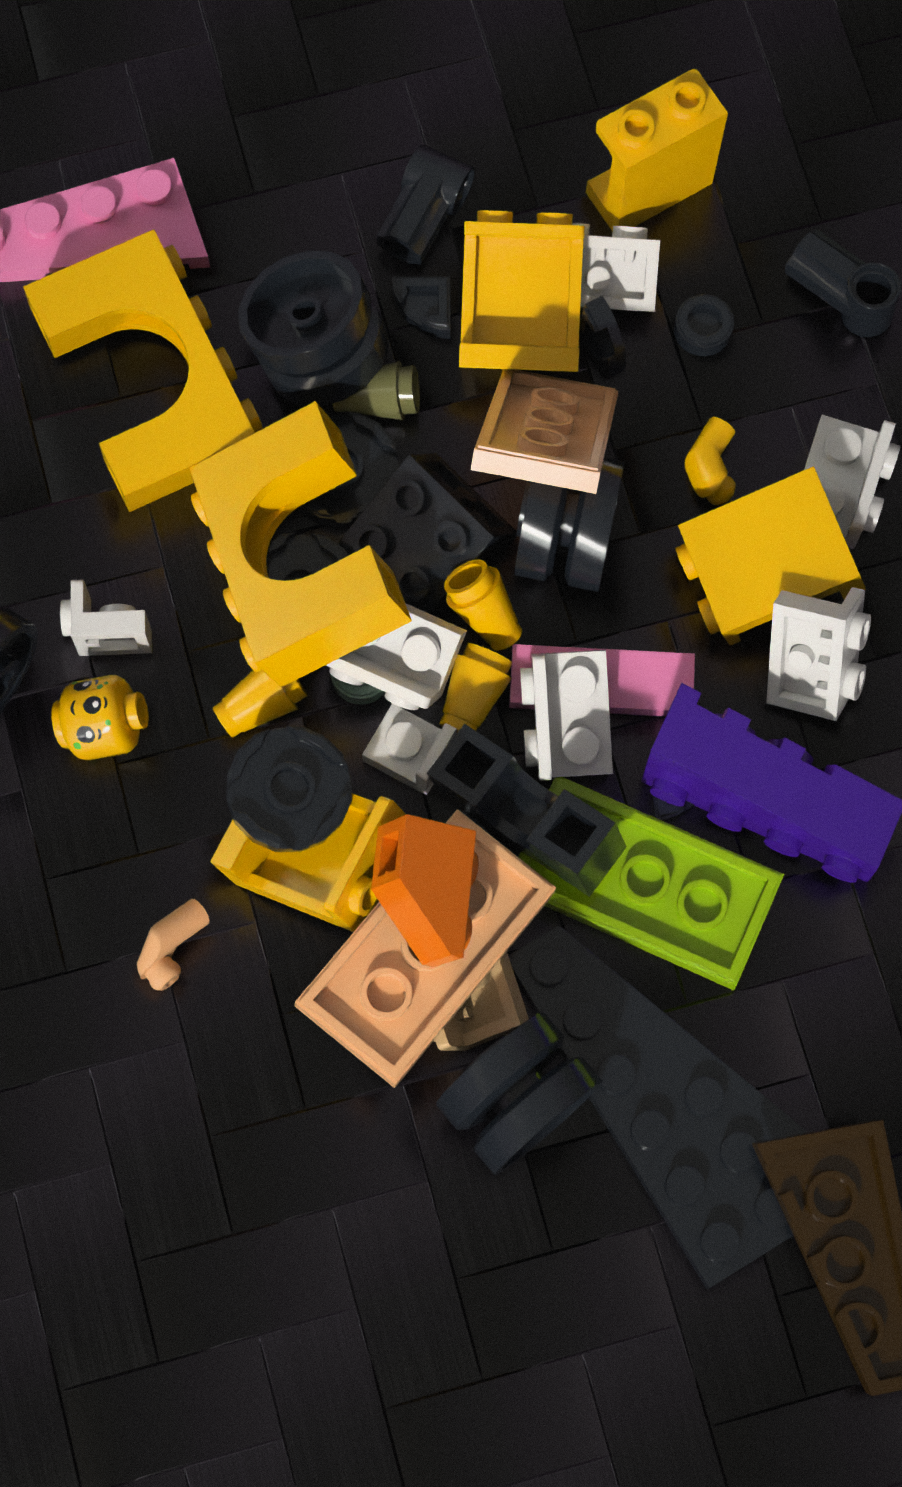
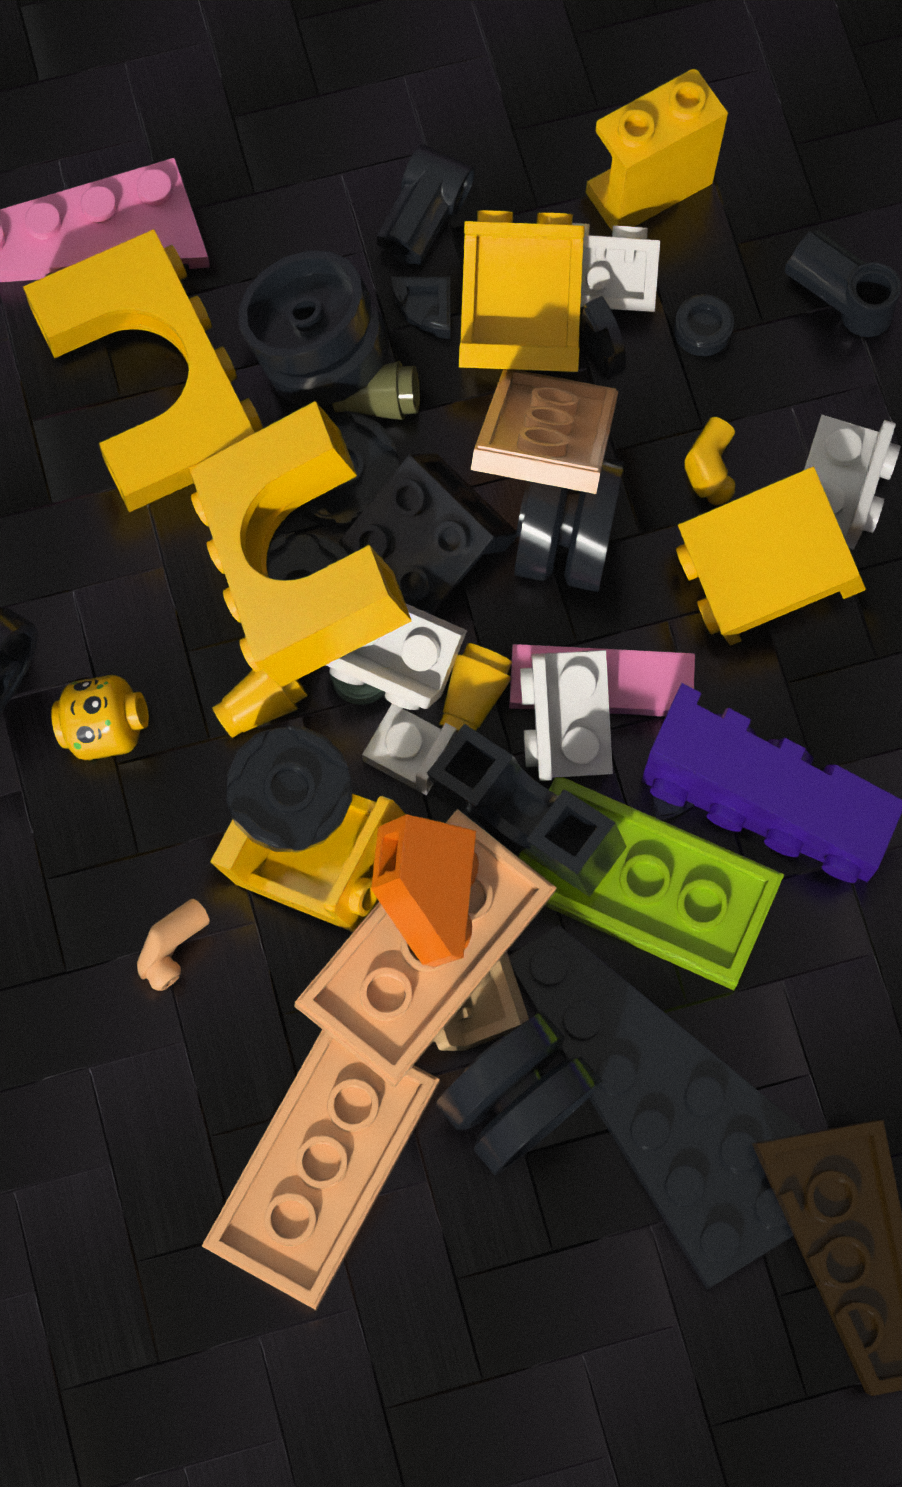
(111, 631): white bracket -> none
(318, 1171): none -> light nougat tile
(483, 603): yellow cone -> none
(817, 653): white bracket -> none

